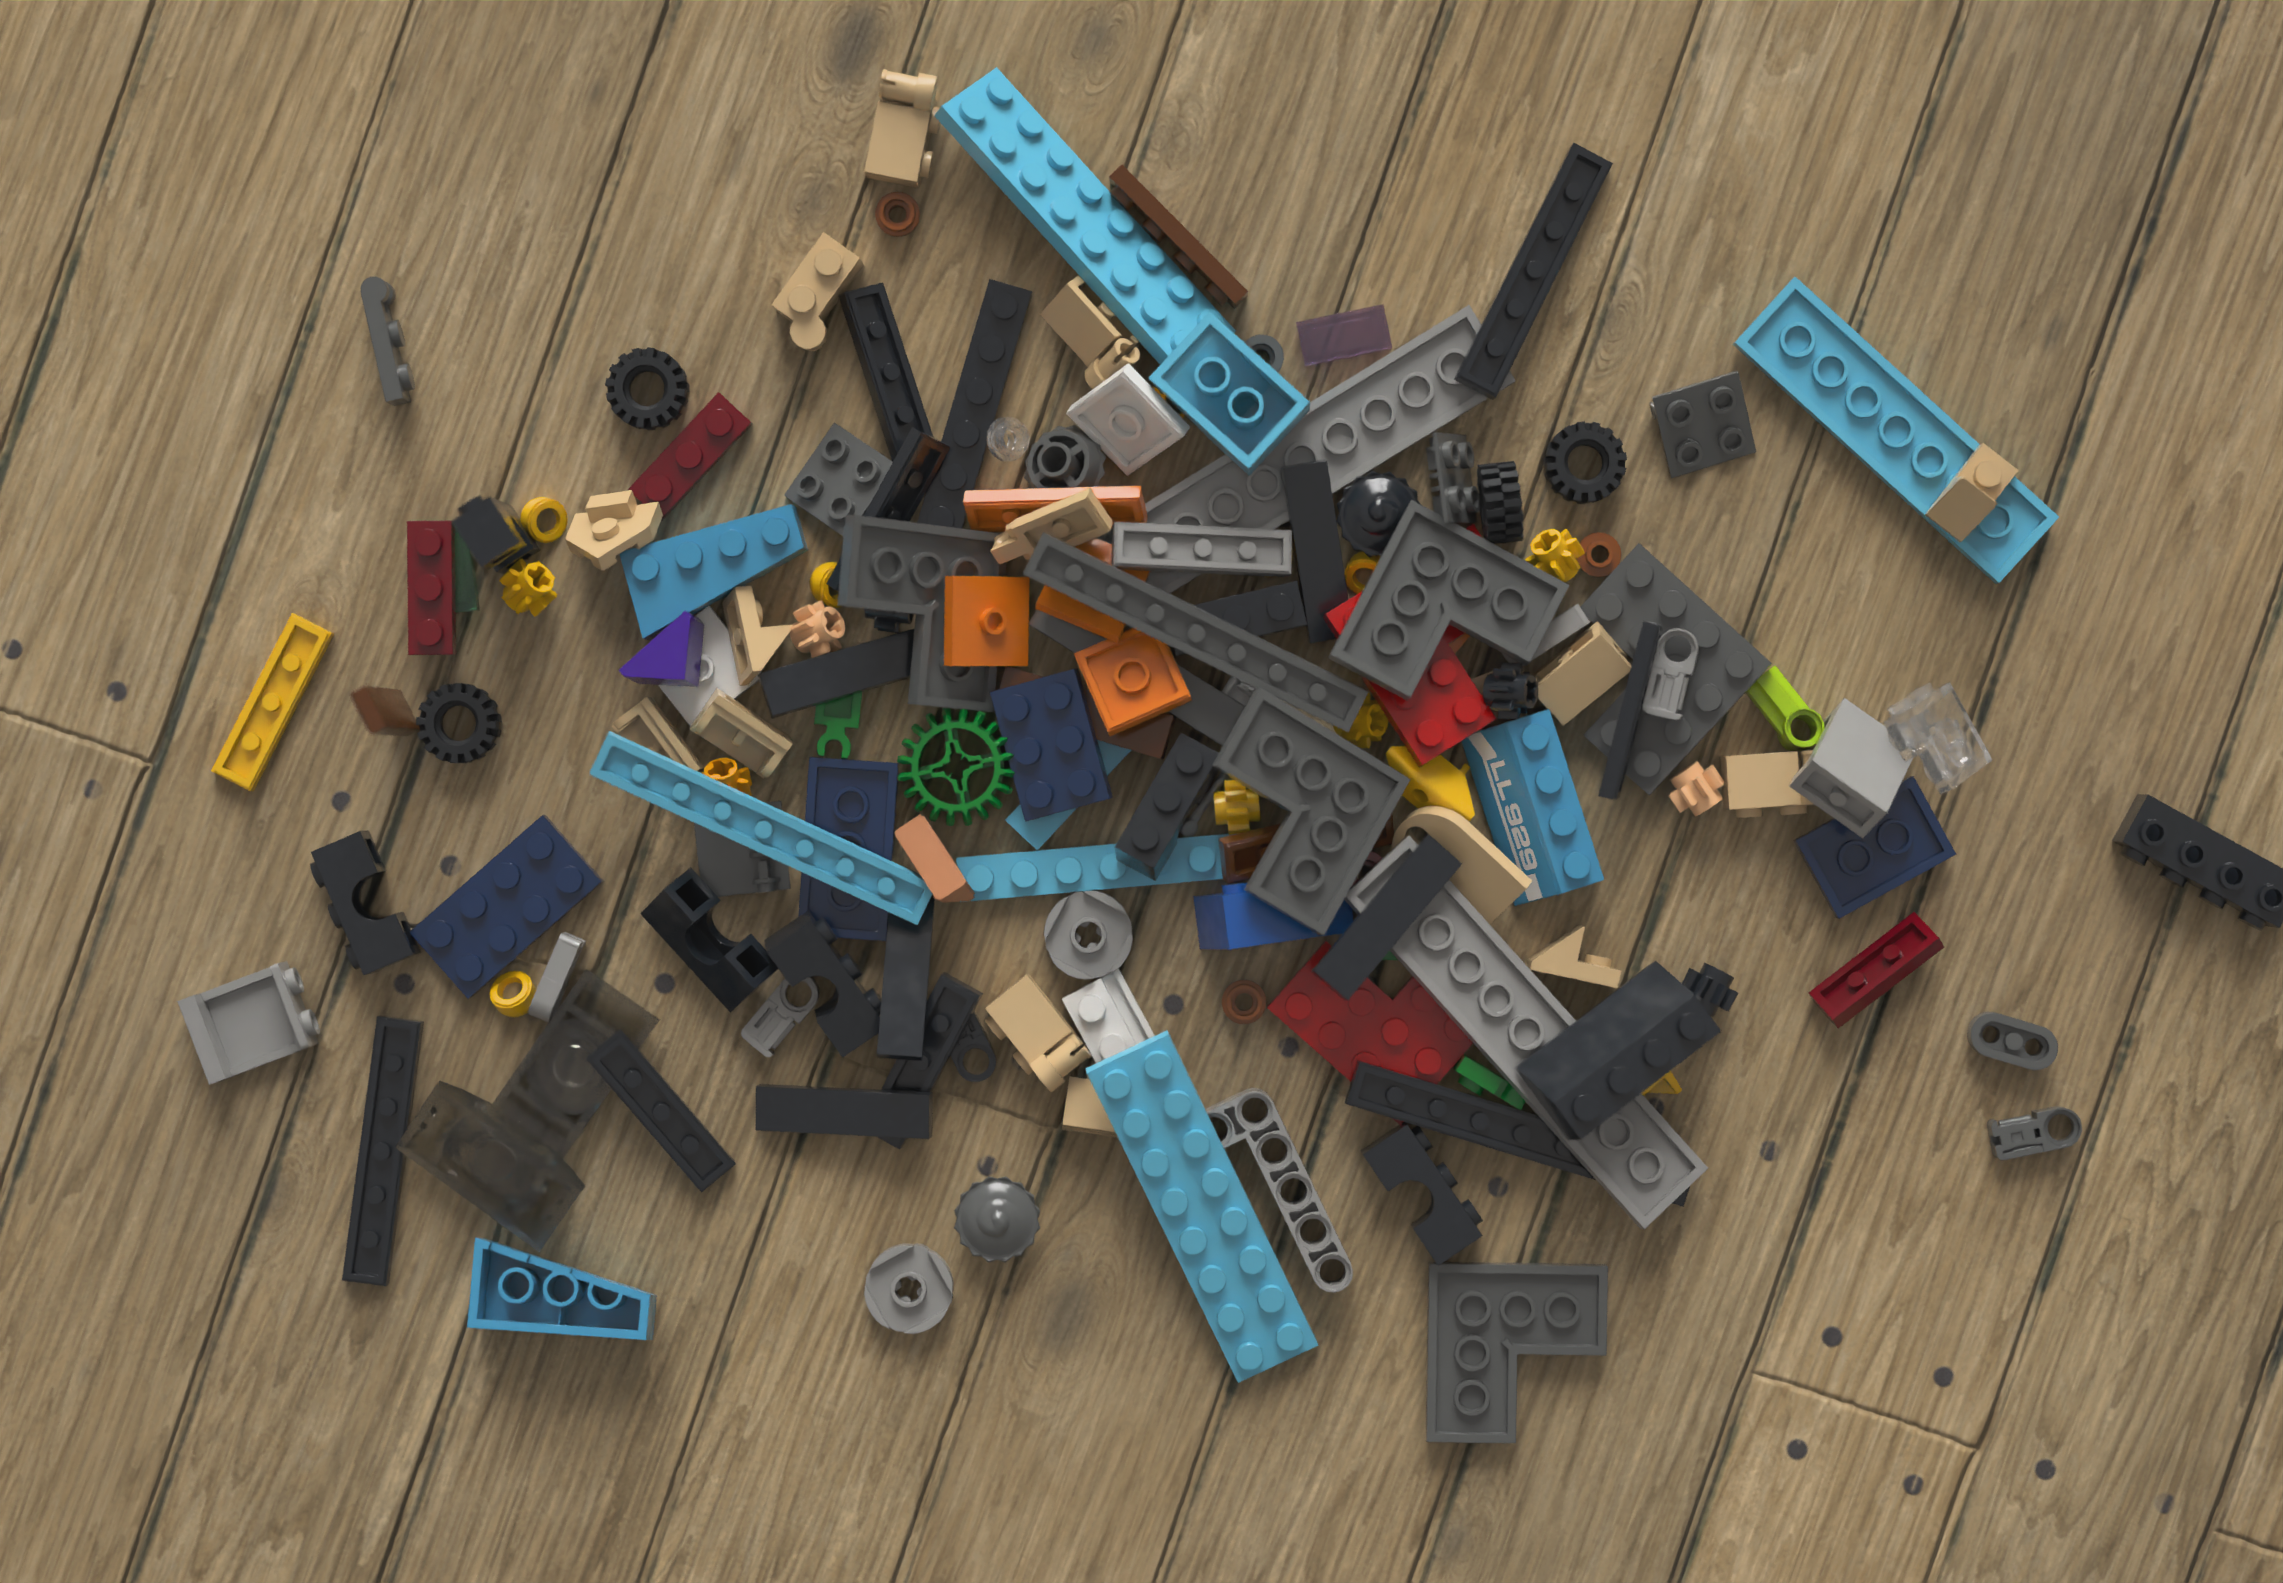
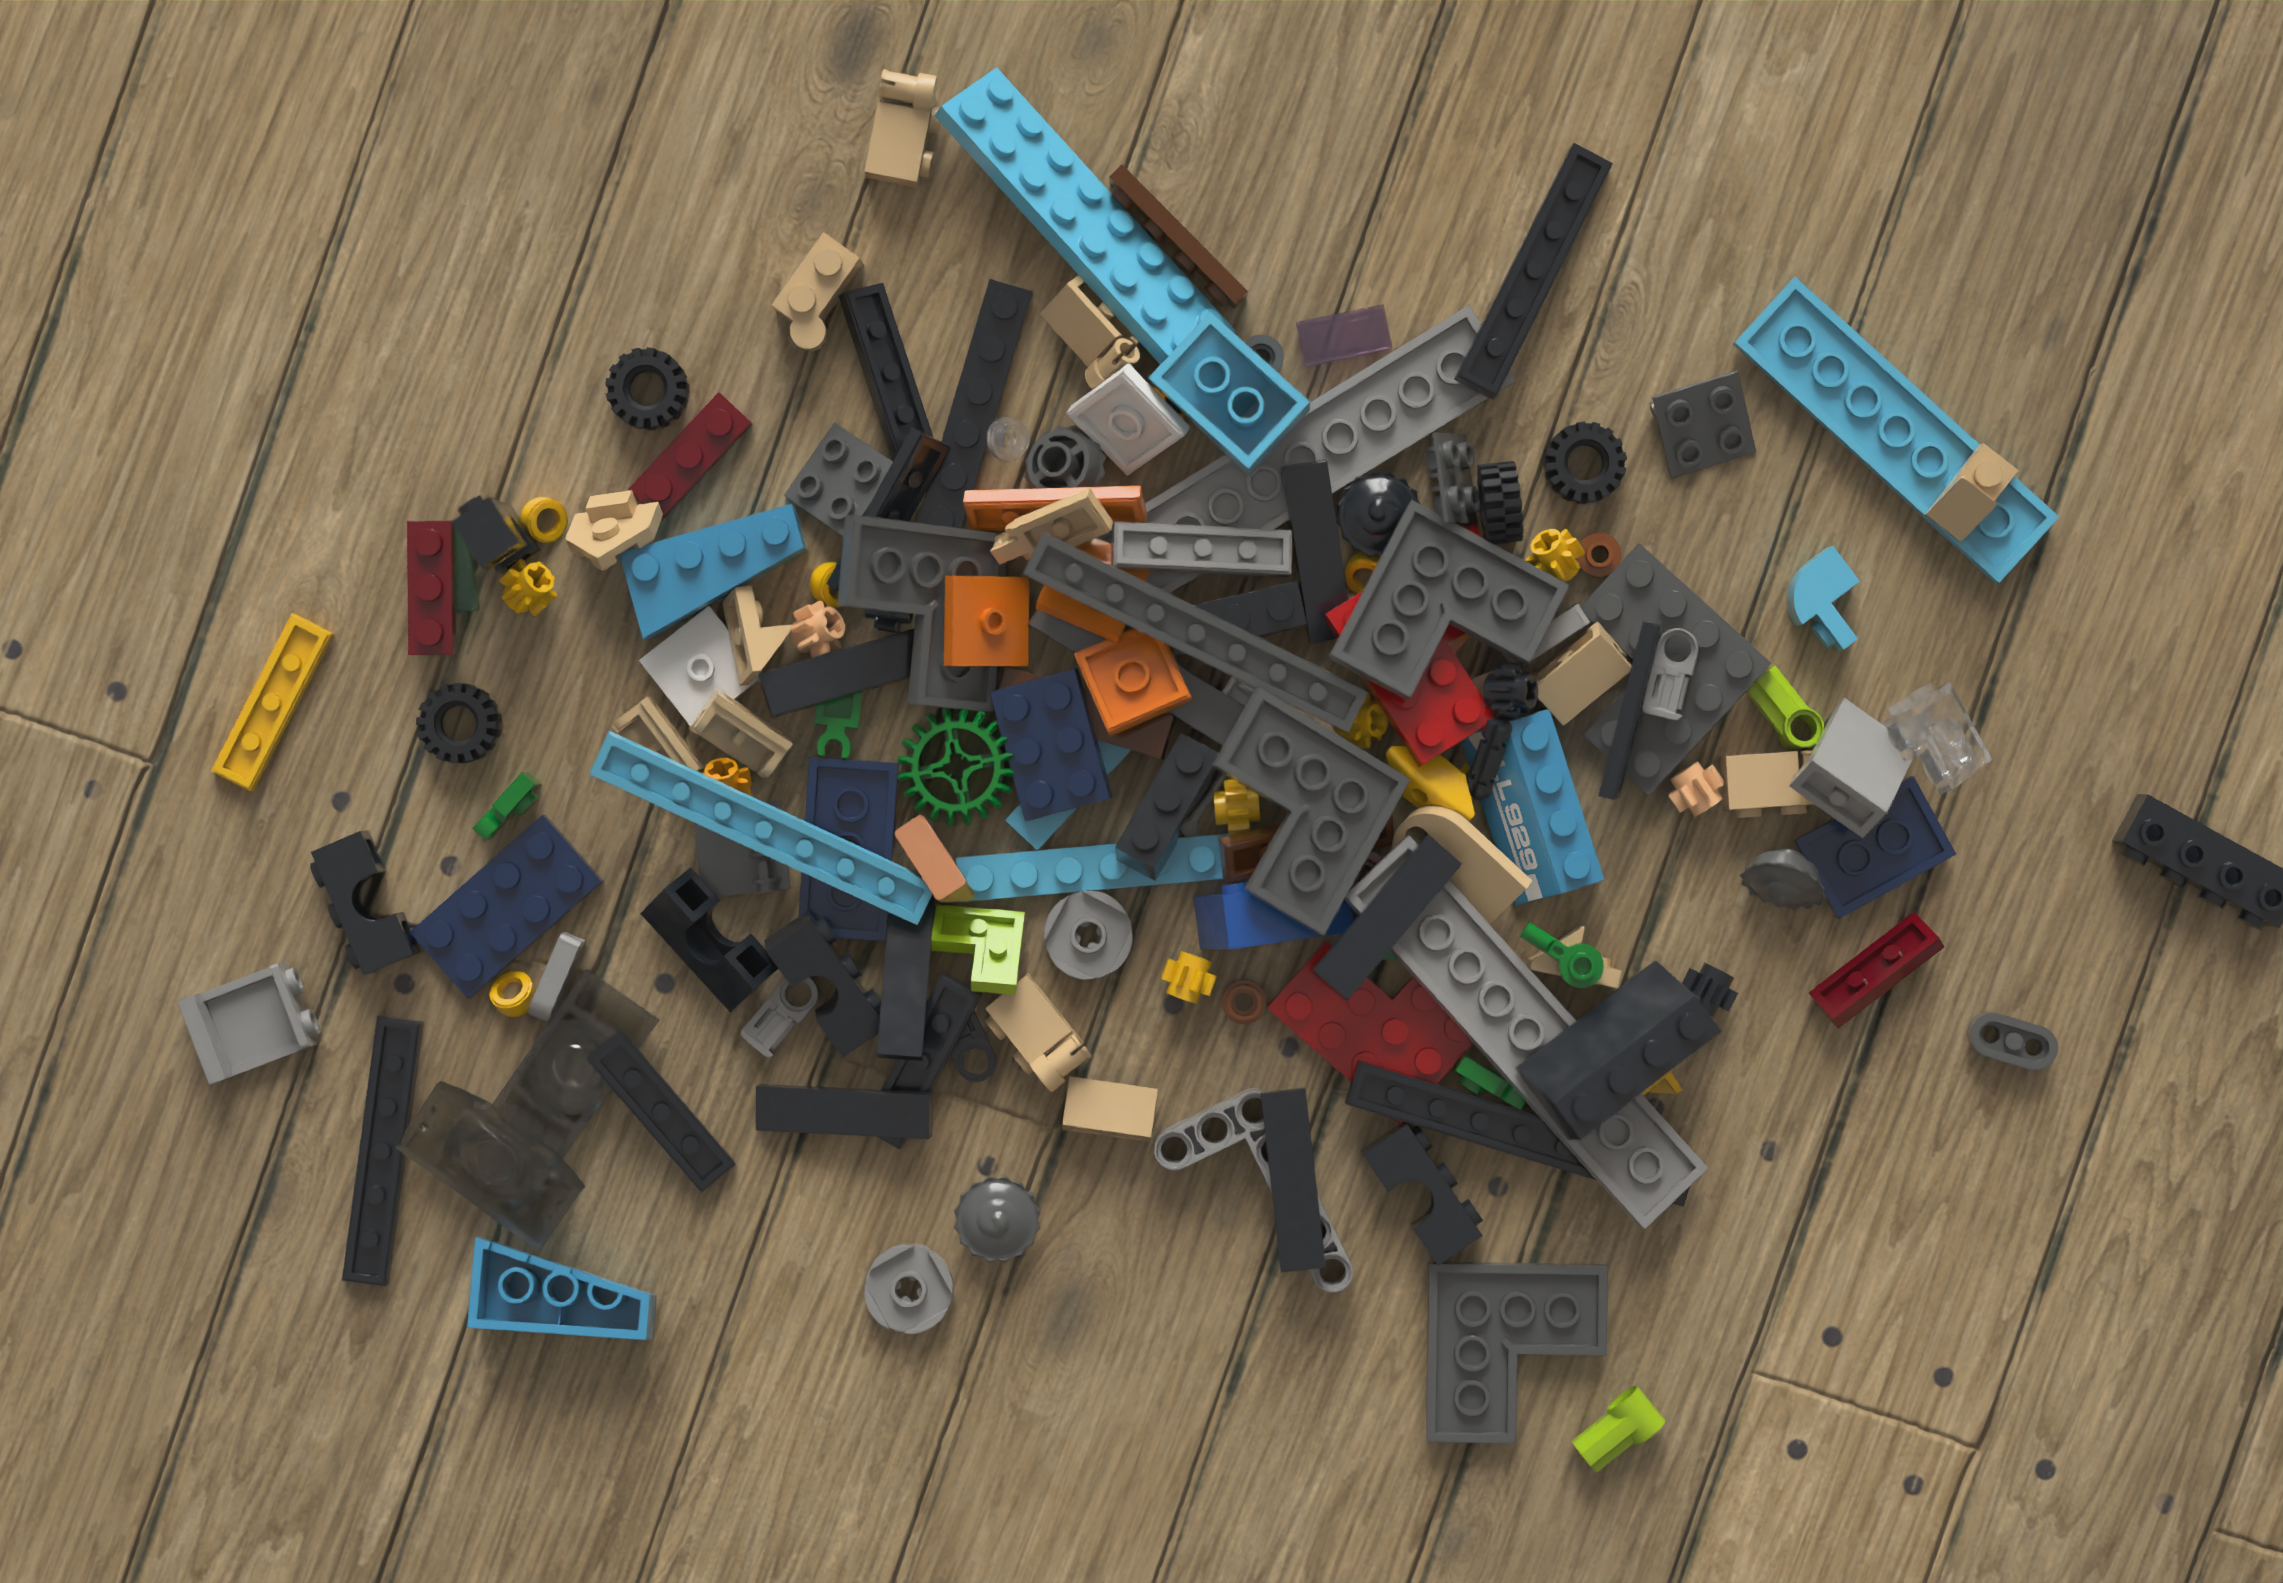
(384, 711): reddish brown tile -> none
(386, 340): dark grey plate -> none
(515, 799): none -> green plate
(671, 656): dark purple slope -> none
(894, 200): dark orange plate -> none
(988, 934): none -> lime plate
(1108, 1016): white plate -> none
(1189, 977): none -> yellow gear
(1202, 1206): medium azure plate -> none
(1293, 1180): none -> black tile
(1488, 757): none -> black axle
(1578, 963): none -> green plate
(1628, 1421): none -> lime piece
(1784, 879): none -> dark grey piece
(1812, 595): none -> medium azure brick
(2029, 1135): dark grey piece -> none

